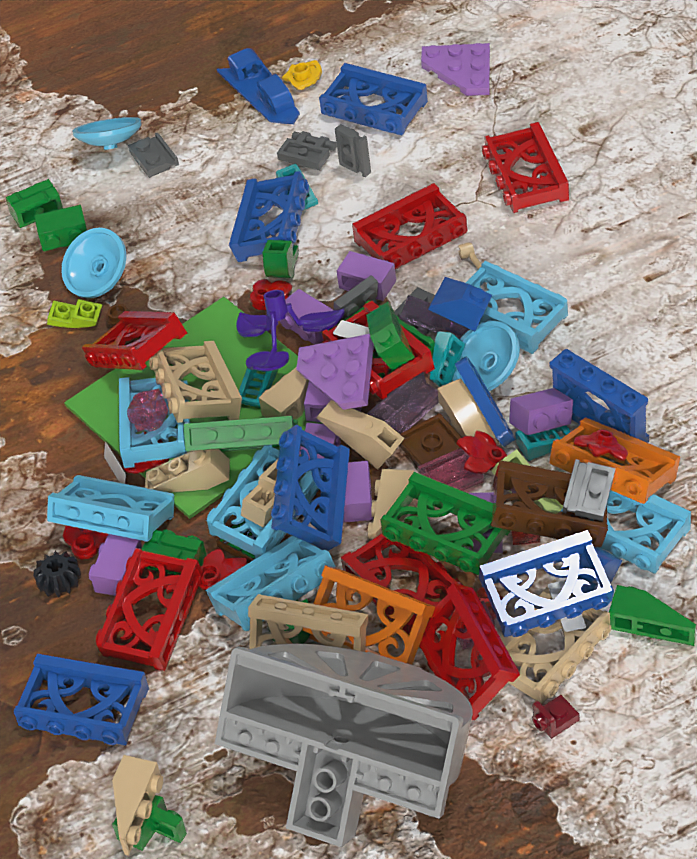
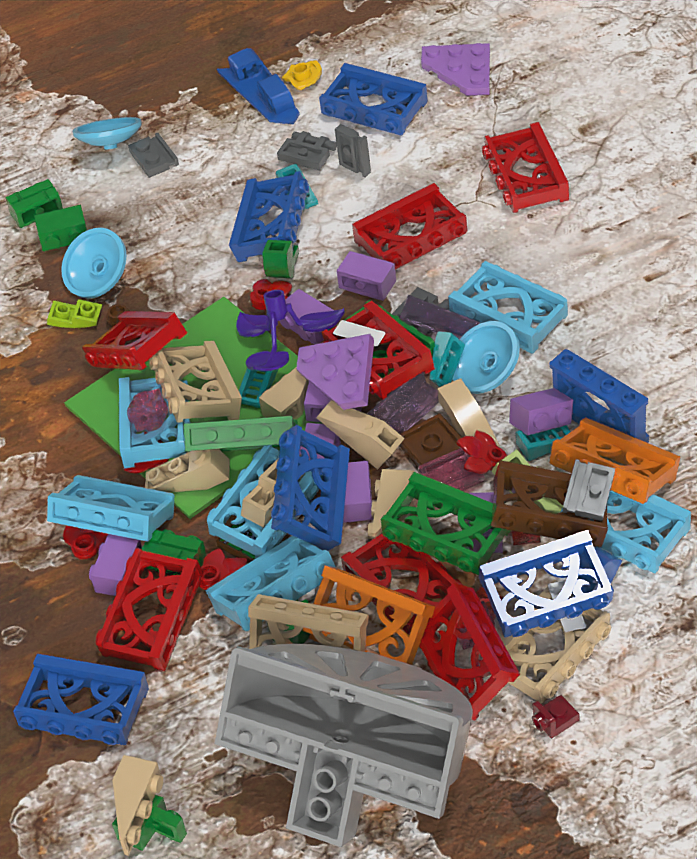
(57, 574): black gear -> none
(114, 464): white sticker -> none
(357, 296): dark grey plate -> none
(389, 336): green slope -> none
(460, 303): blue slope -> none
(467, 250): tan hand -> none
(485, 401): blue beam -> none
(602, 443): red plate -> none
(645, 615): green slope -> none

